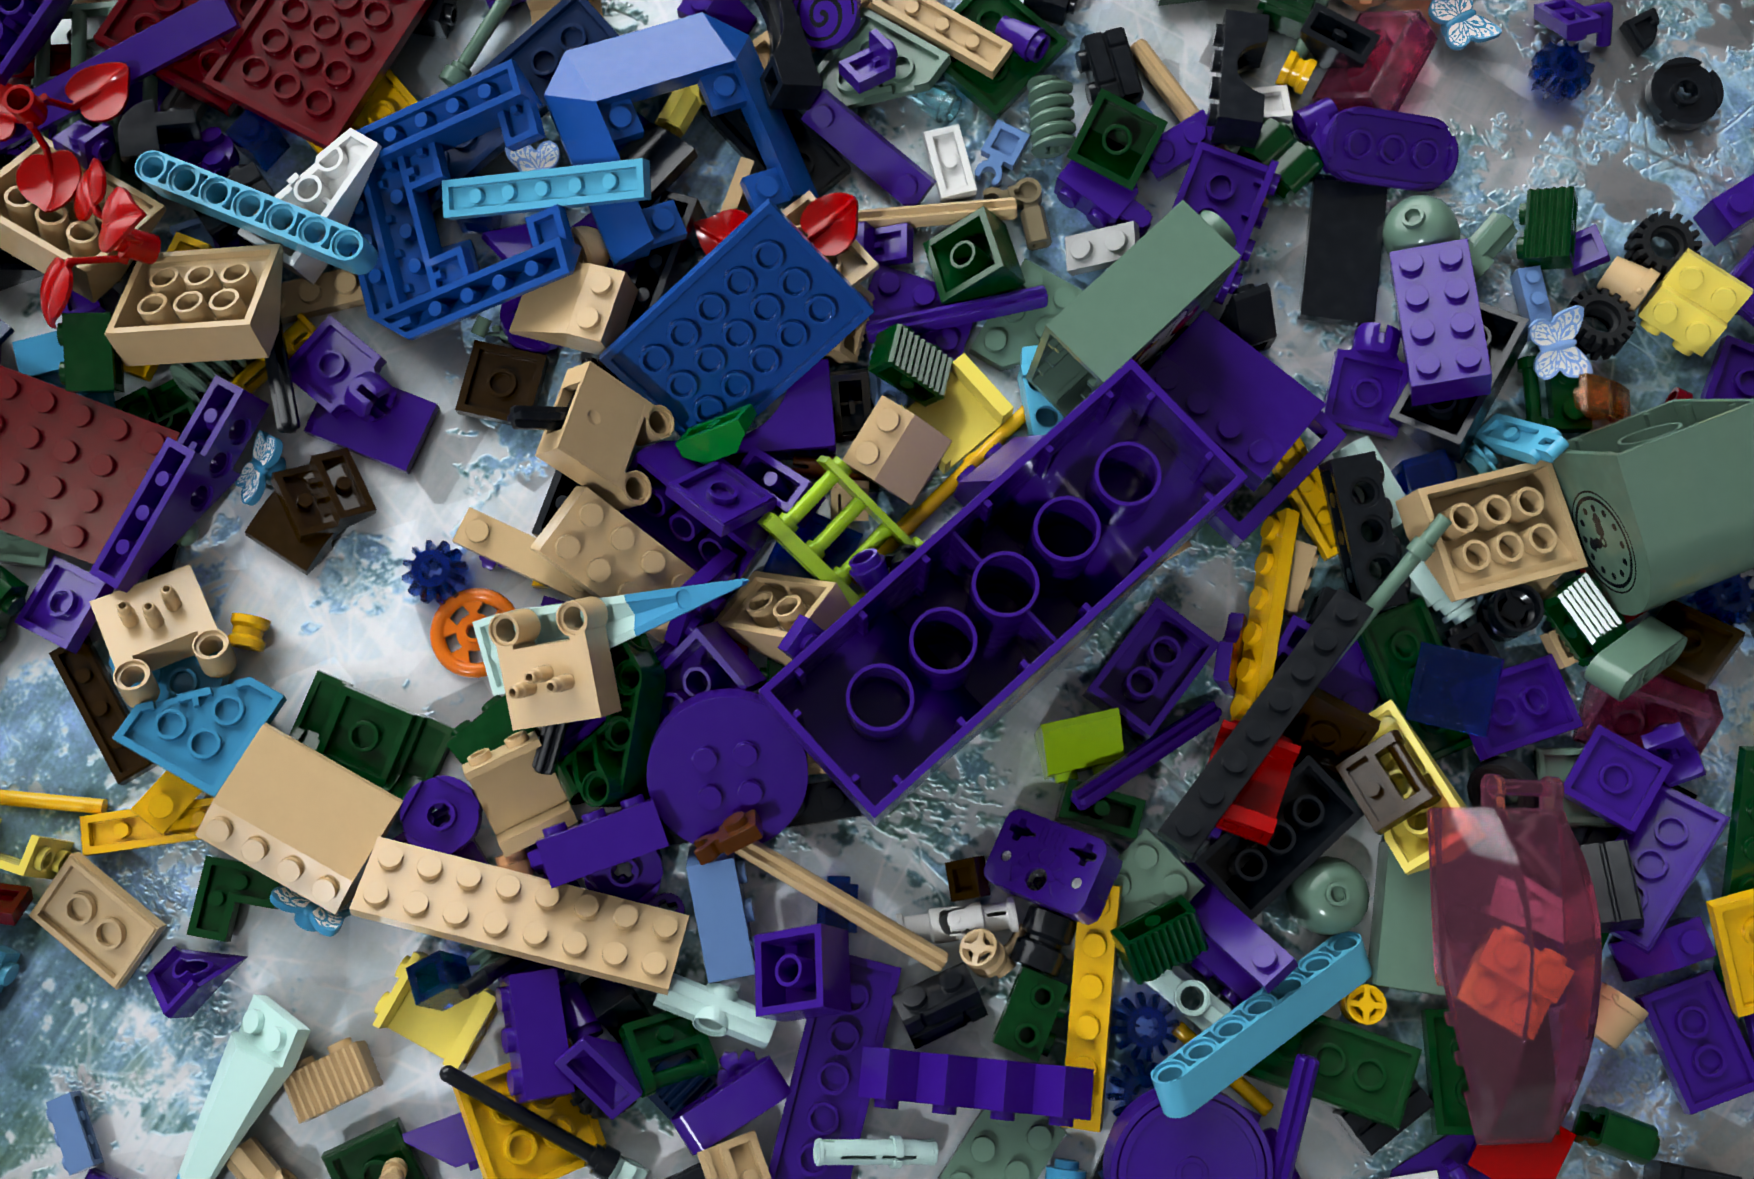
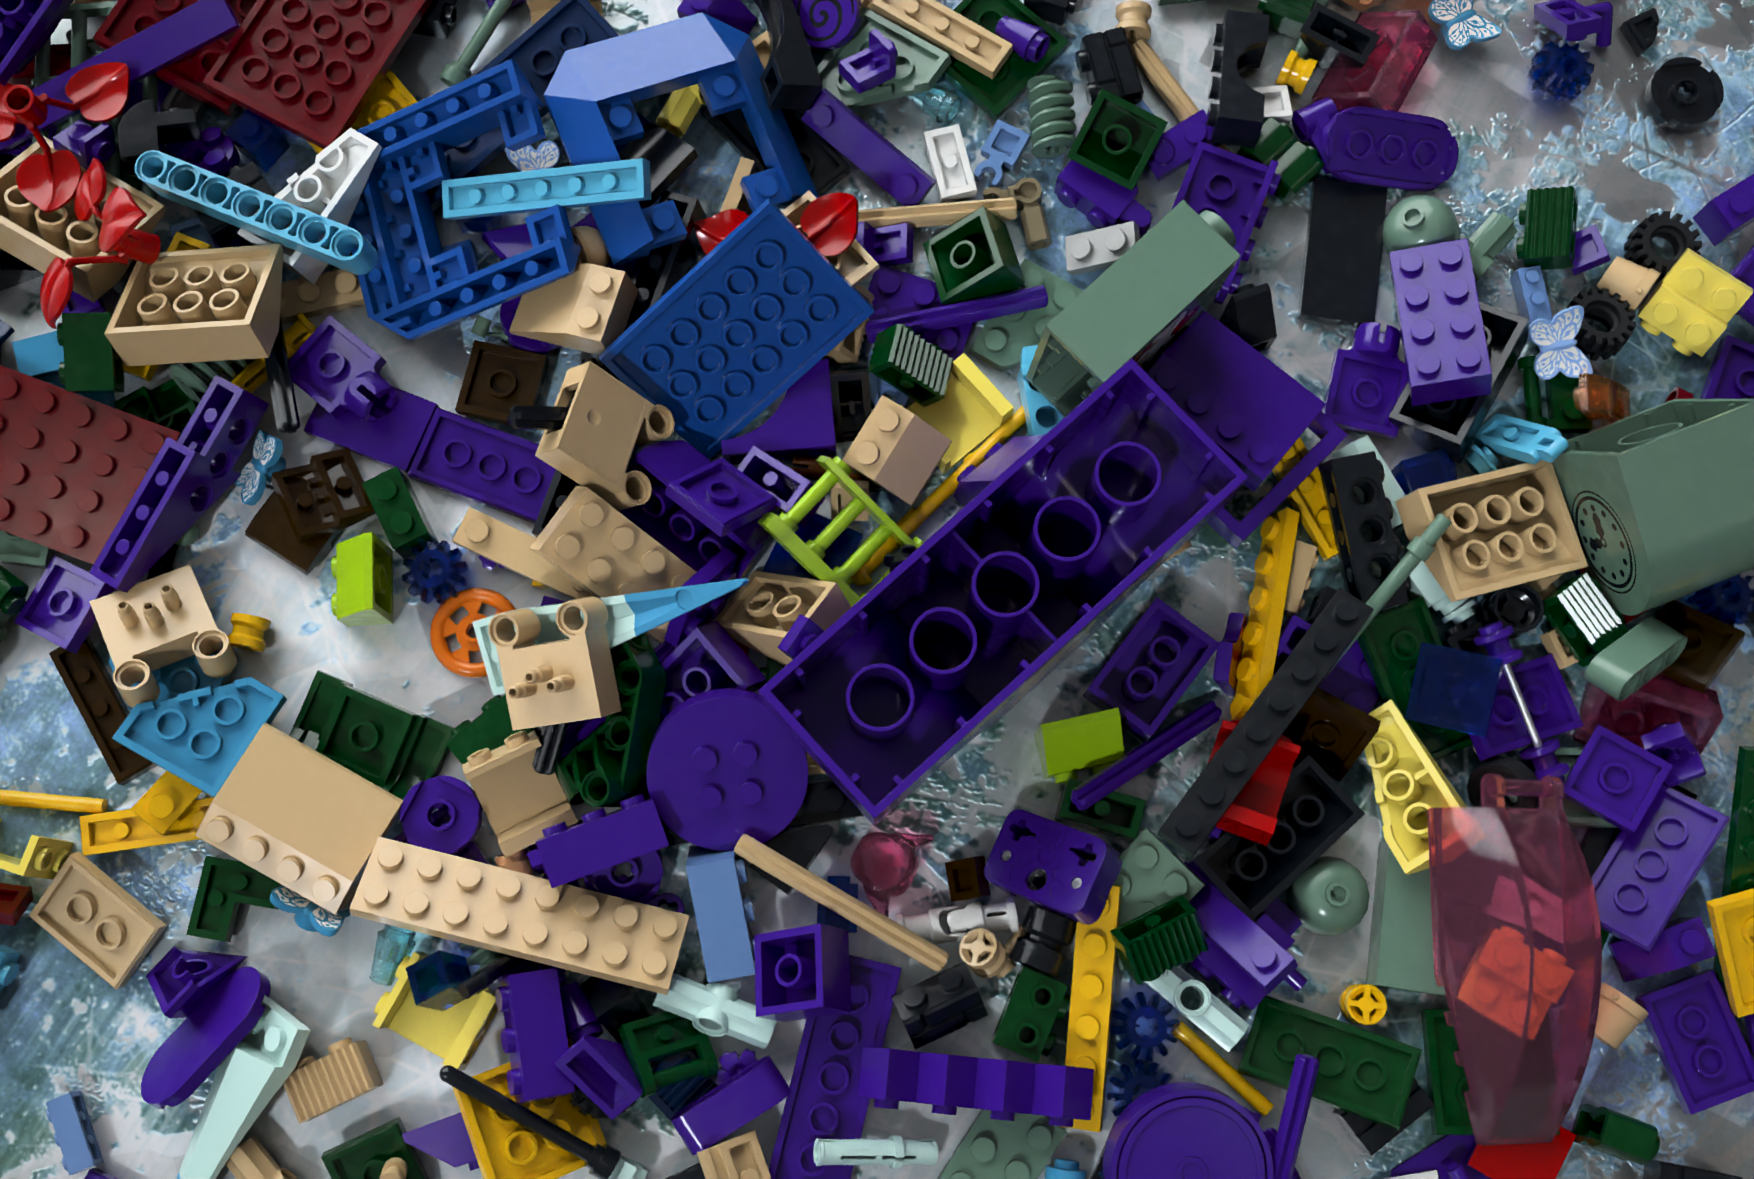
(205, 1038): none -> dark purple tile
(363, 581): none -> lime slope
(391, 948): none -> clear light blue cone
(399, 511): none -> dark green brick
(482, 465): none -> dark purple tile
(717, 436): green slope -> none
(734, 834): reddish brown plate -> none
(799, 846): none -> black slope
(868, 568): dark purple cone -> none
(887, 865): none -> clear pink piece
(1134, 18): none -> tan wheel
(1260, 1025): medium azure beam -> none
(1278, 923): none -> dark purple bracket
(1375, 788): dark brown plate -> none
(1541, 754): none -> dark purple axle
(1614, 885): black brick -> none

